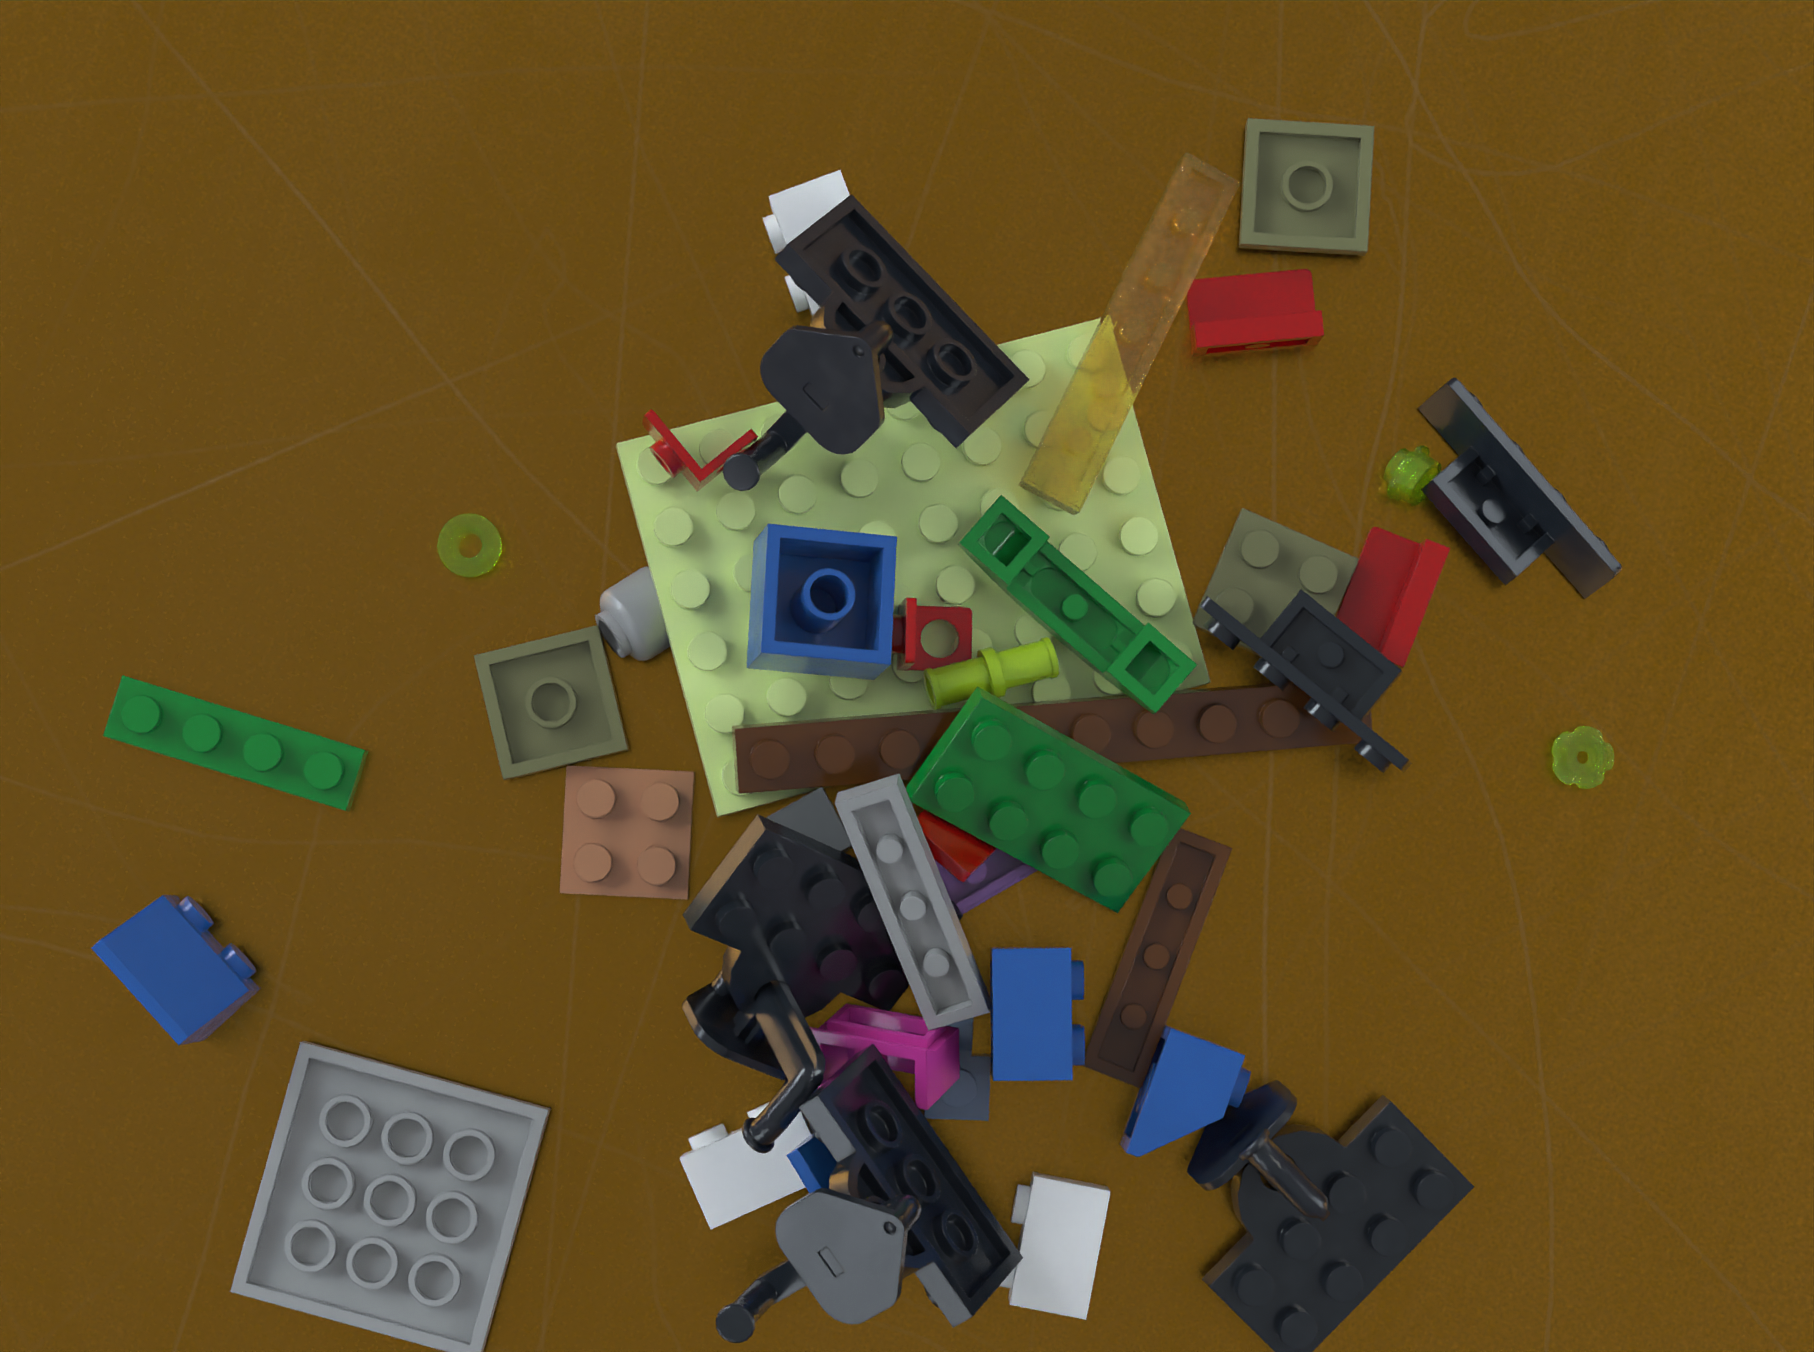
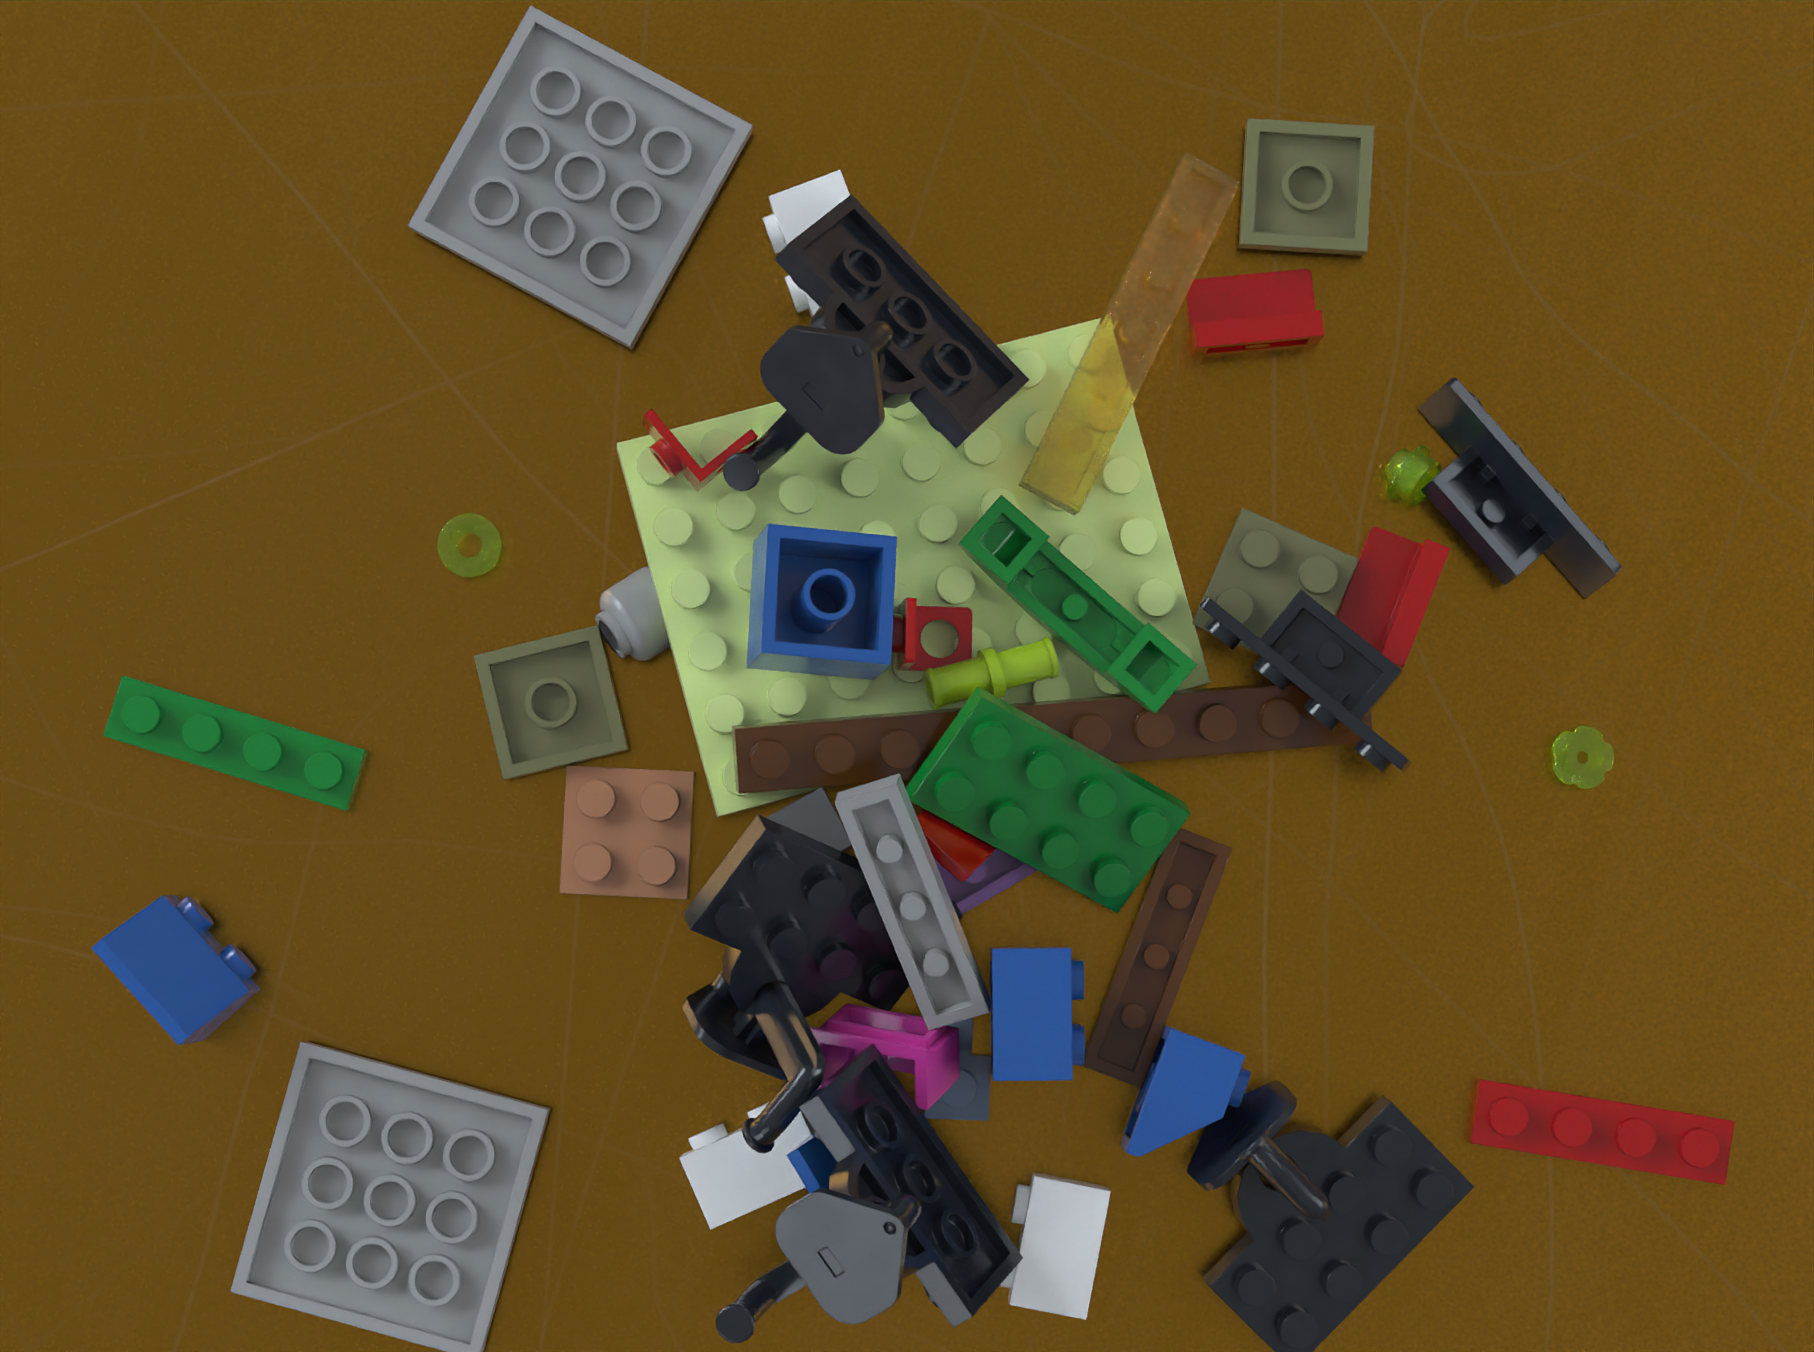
(581, 177): none -> light grey plate
(1601, 1131): none -> red plate

